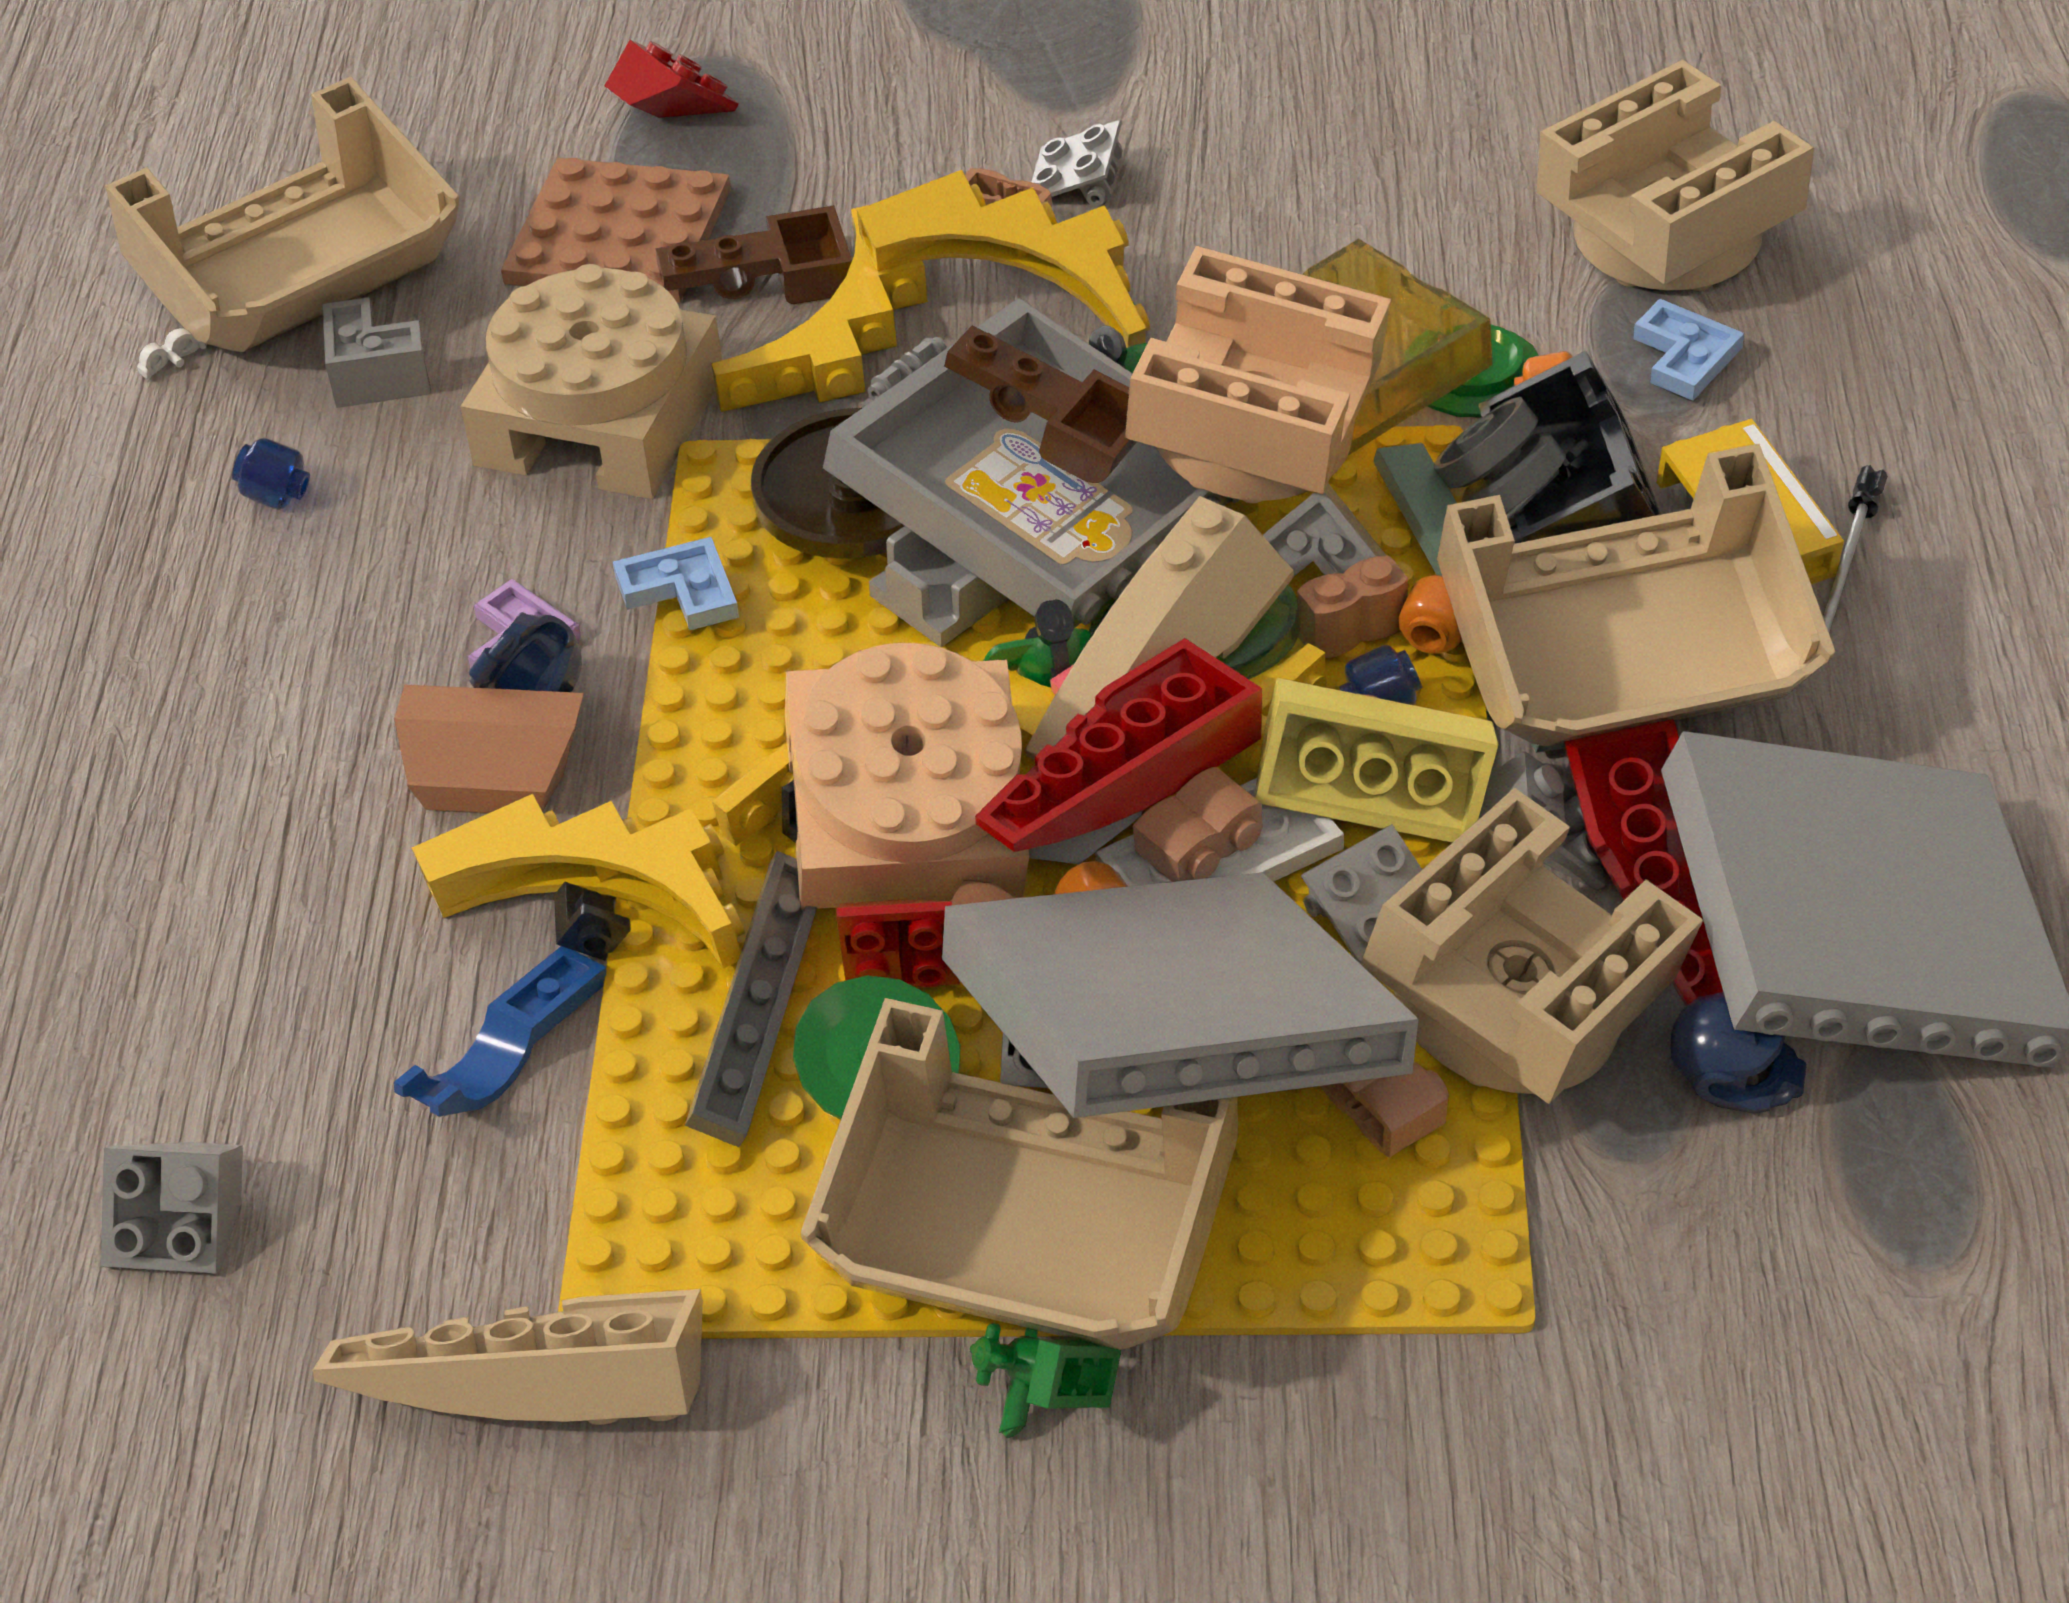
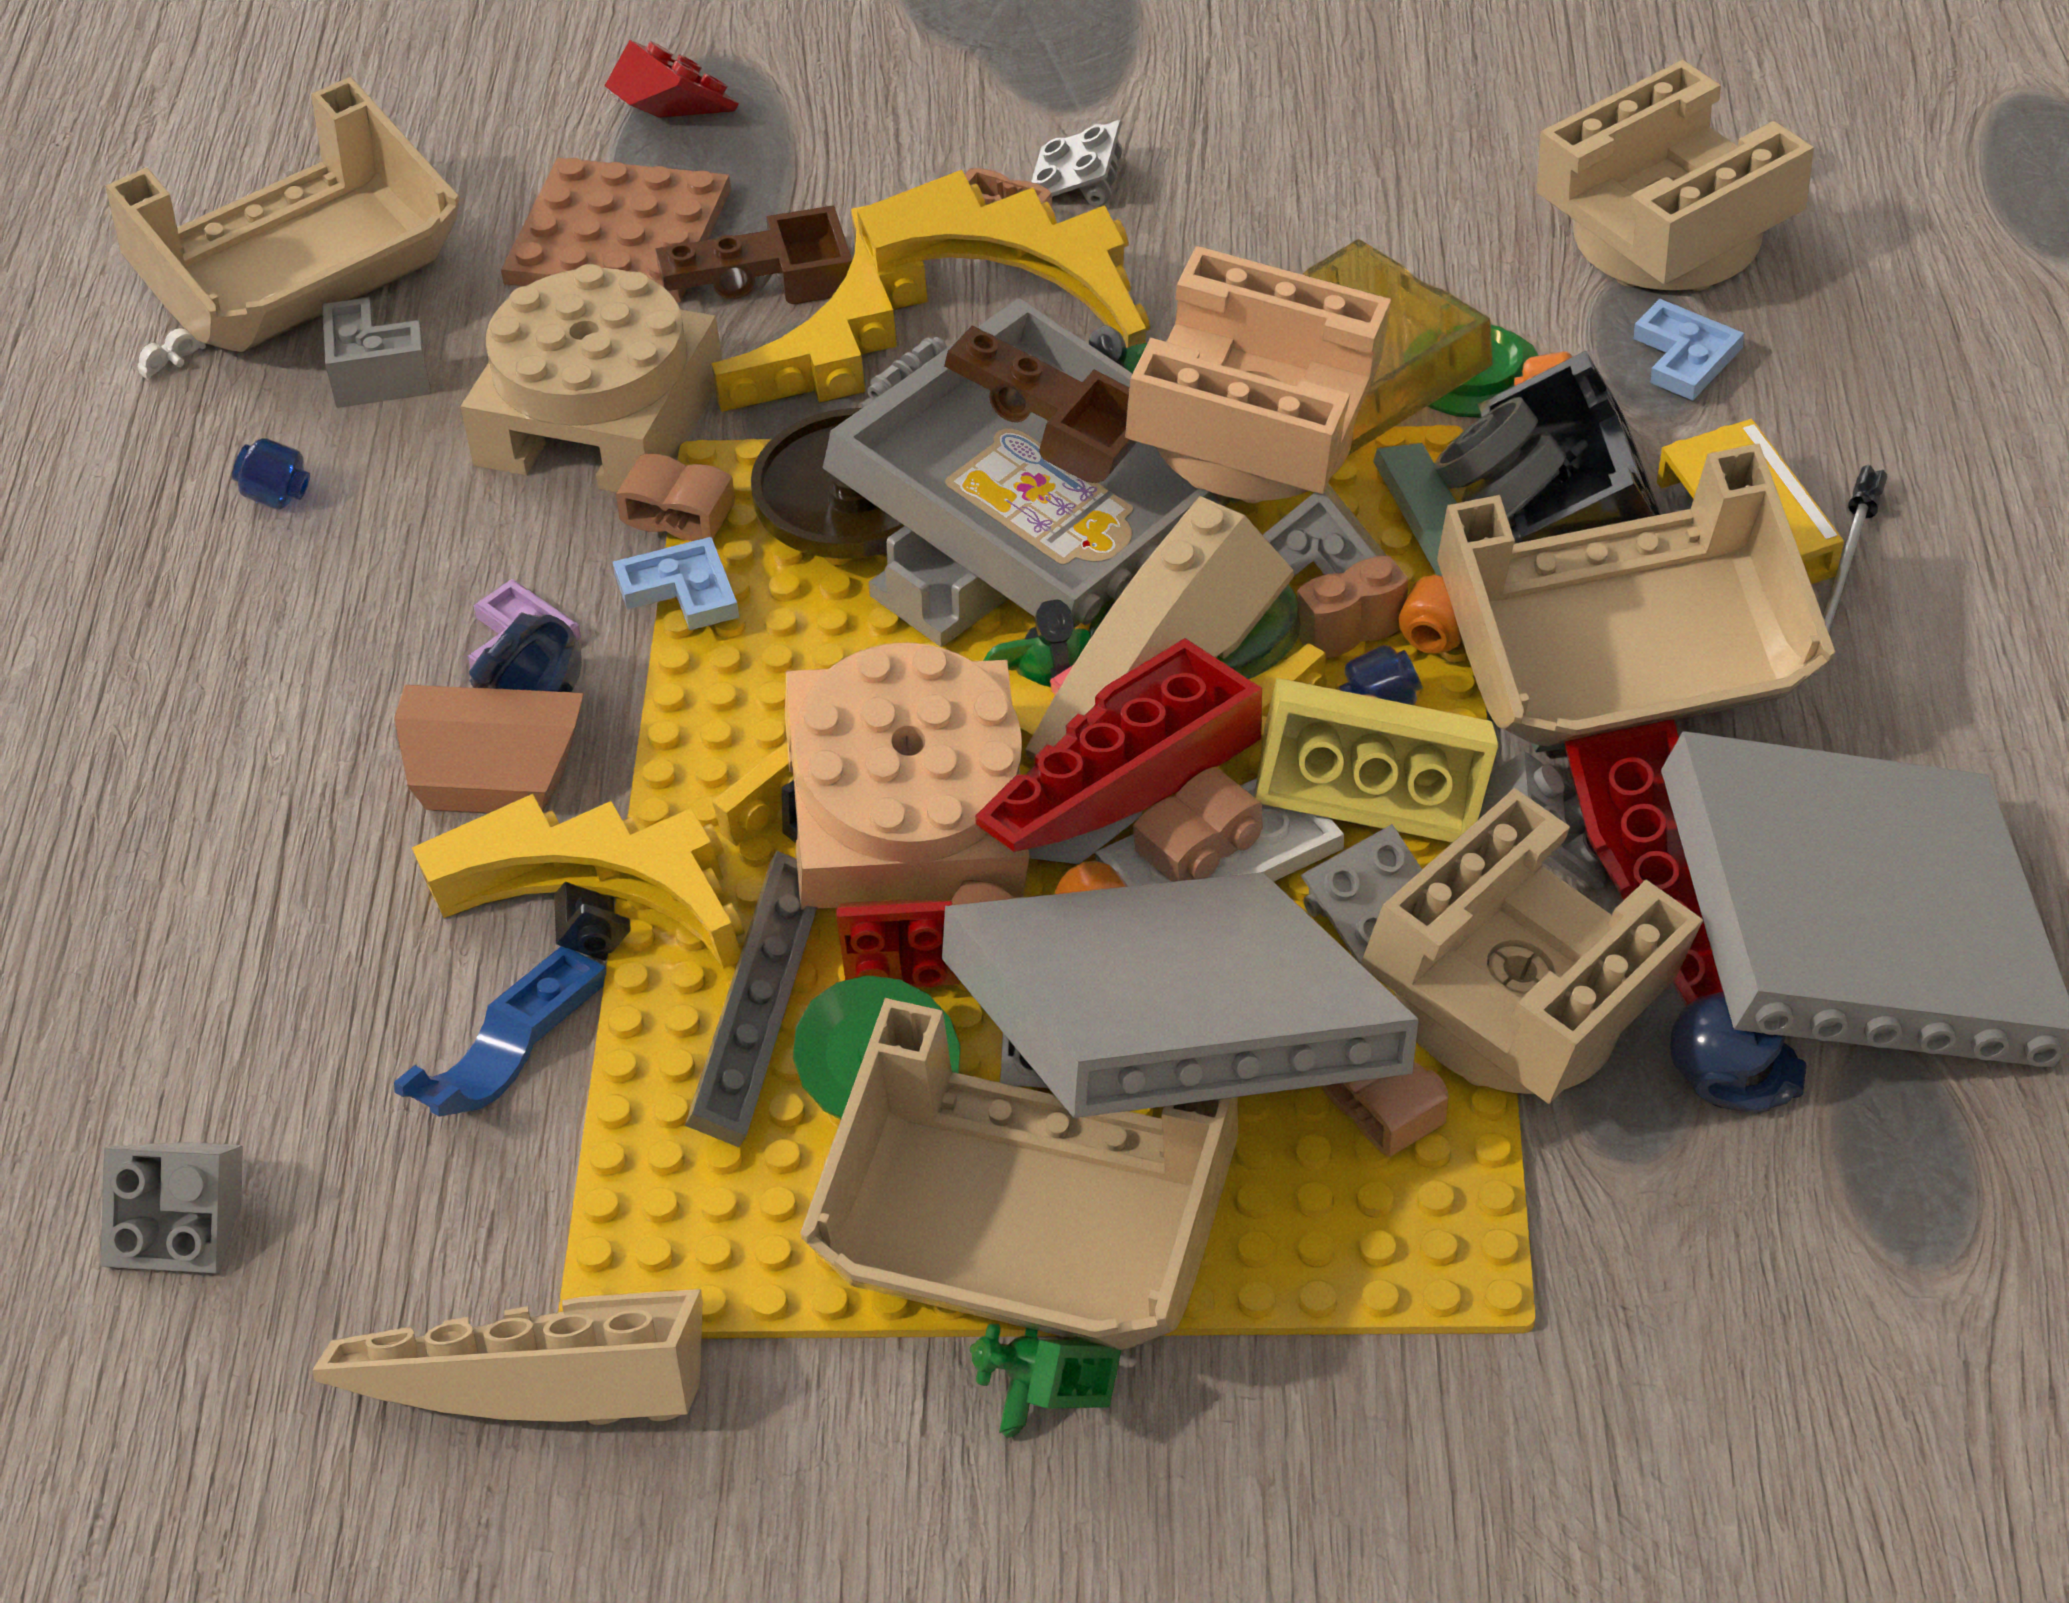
(675, 497): none -> nougat brick

